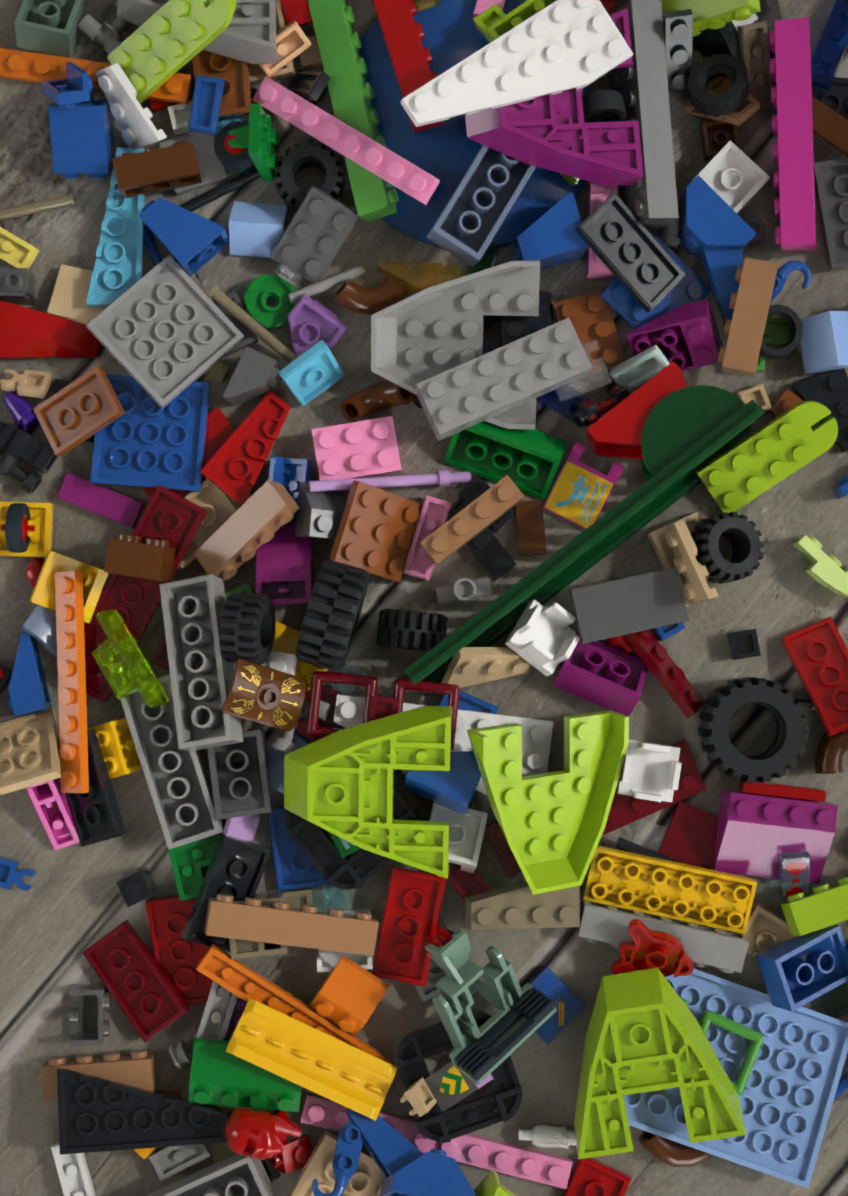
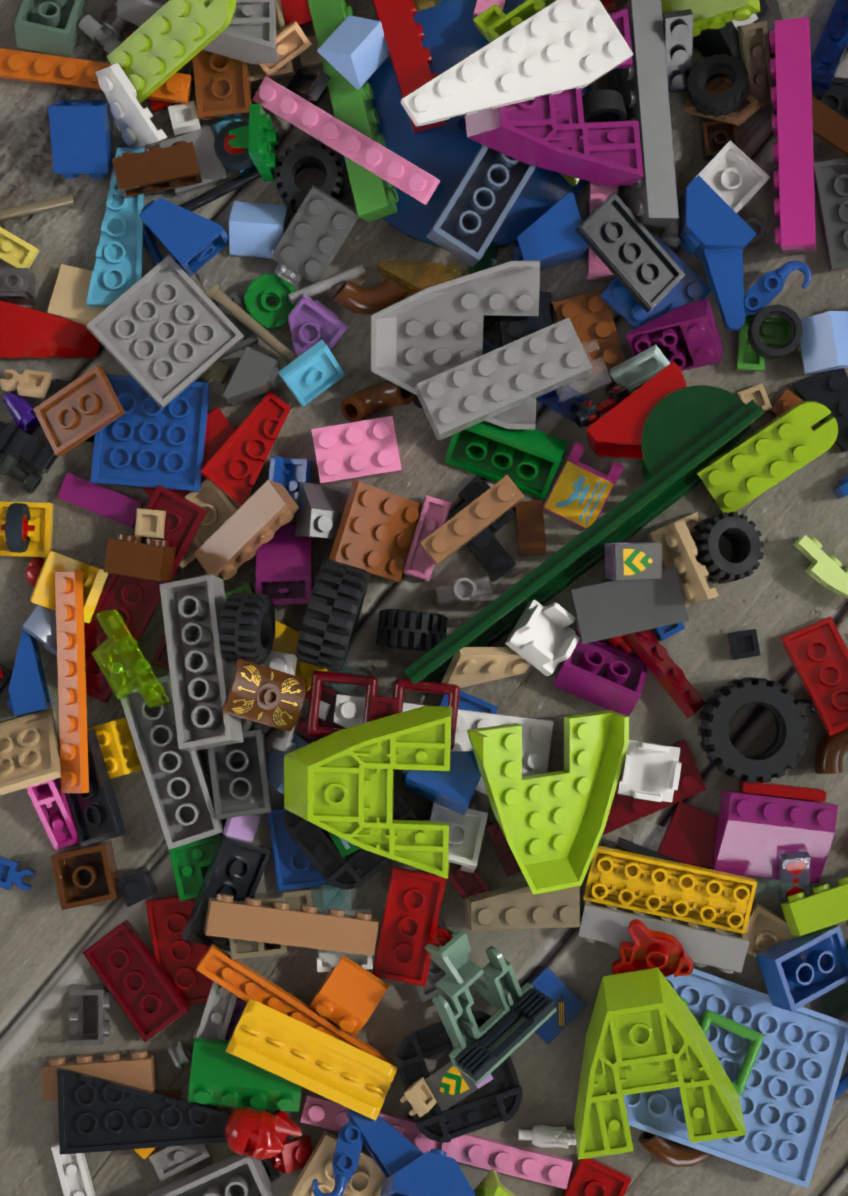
(70, 90): blue bracket -> none
(86, 875): none -> reddish brown brick
(150, 523): none -> tan tile
(206, 105): blue tile -> none
(356, 49): none -> light blue slope
(441, 478): lavender bar -> none
(633, 561): none -> piece
(749, 316): medium nougat brick -> none

